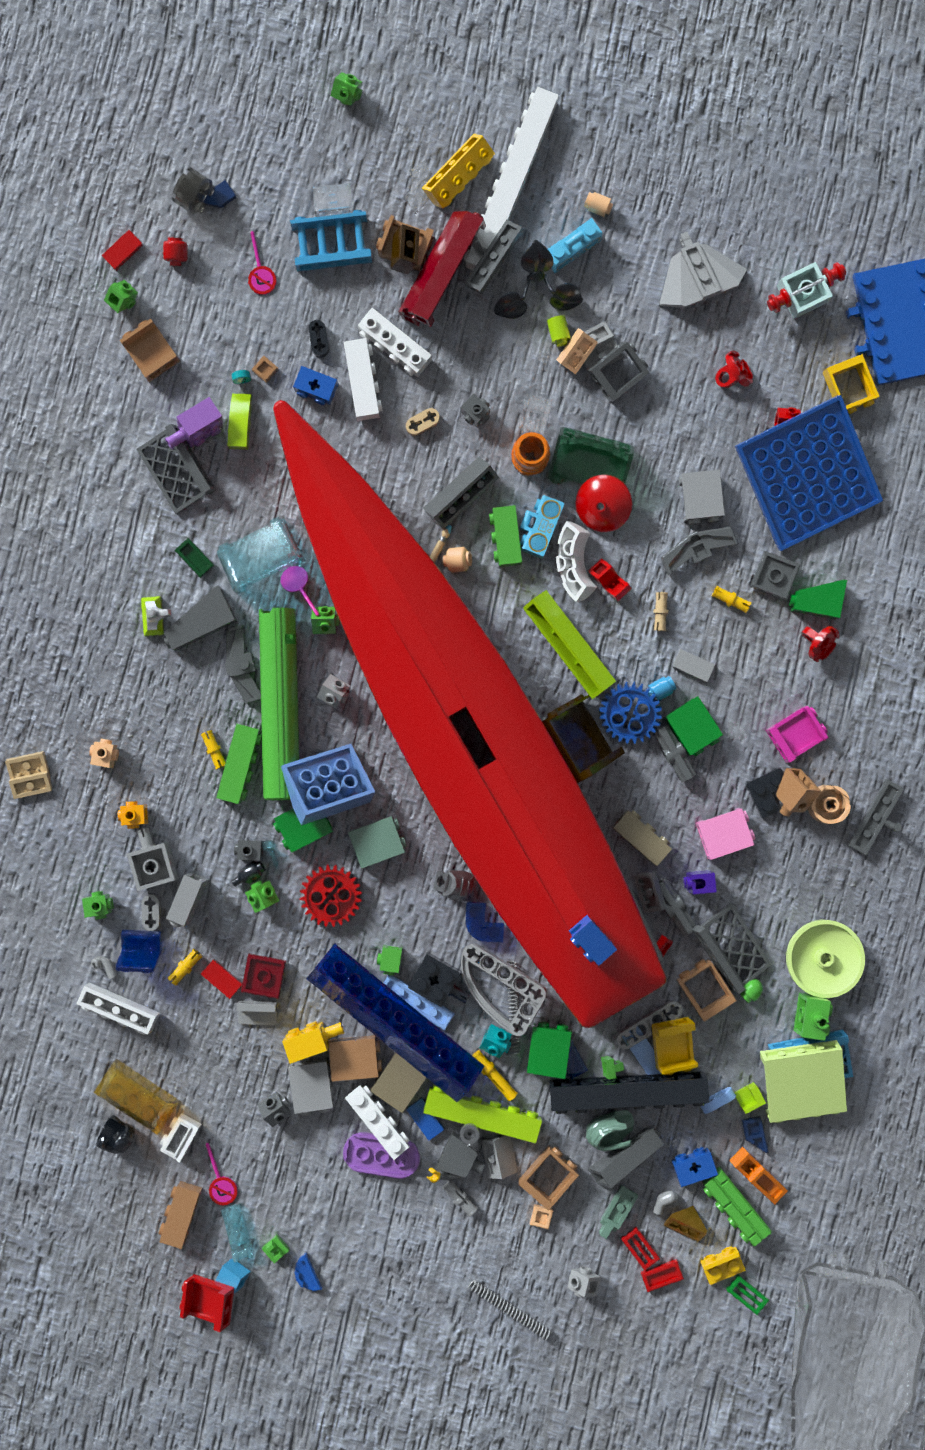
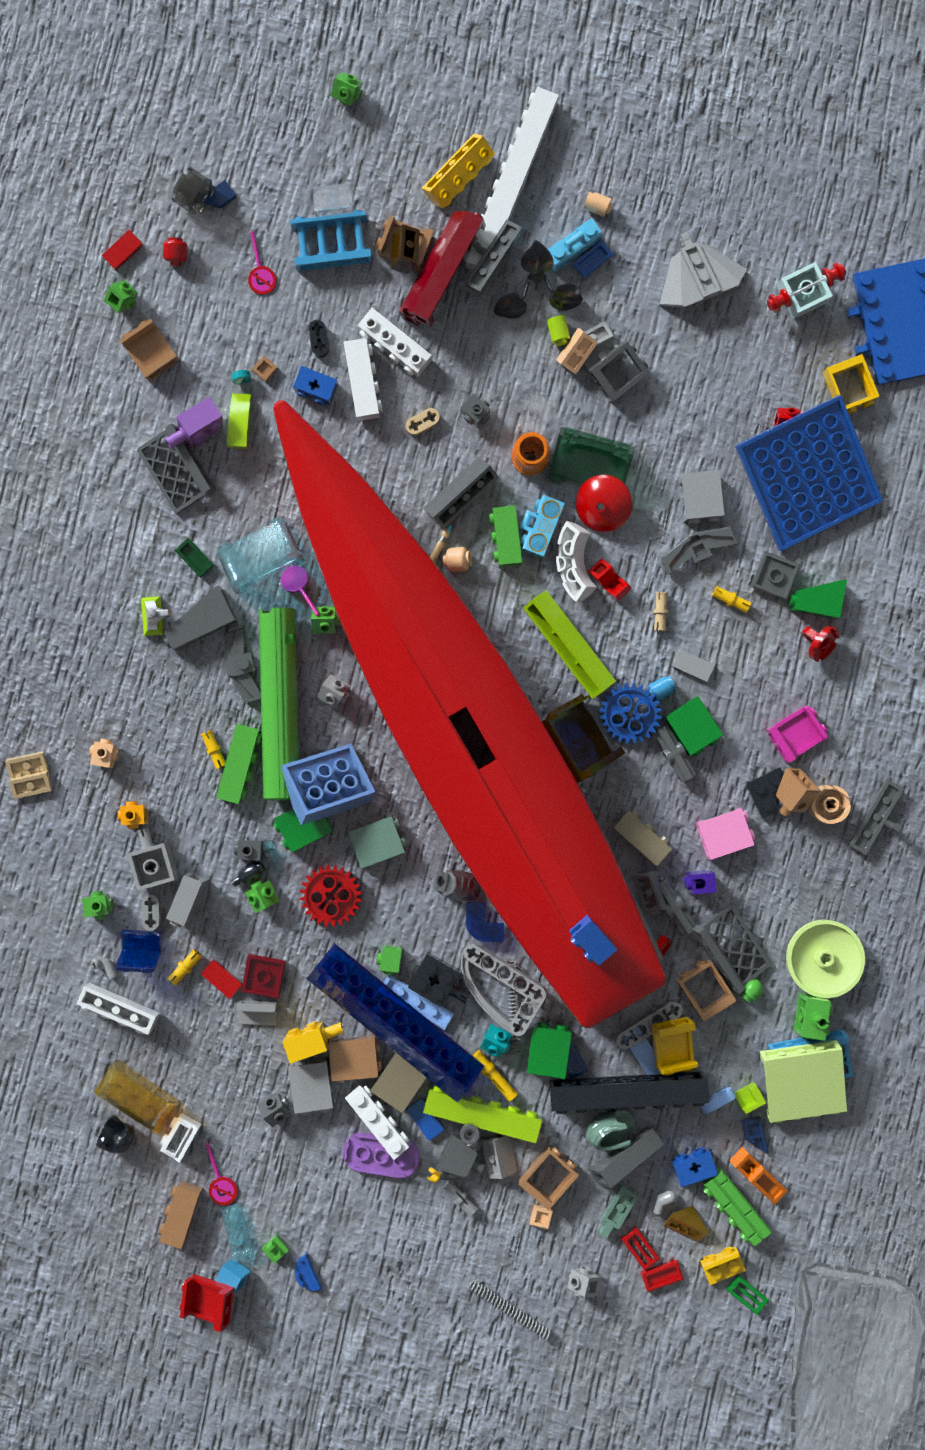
(592, 259): none -> blue tile
(610, 1067): bright green tile -> none
(737, 370): red tile -> none

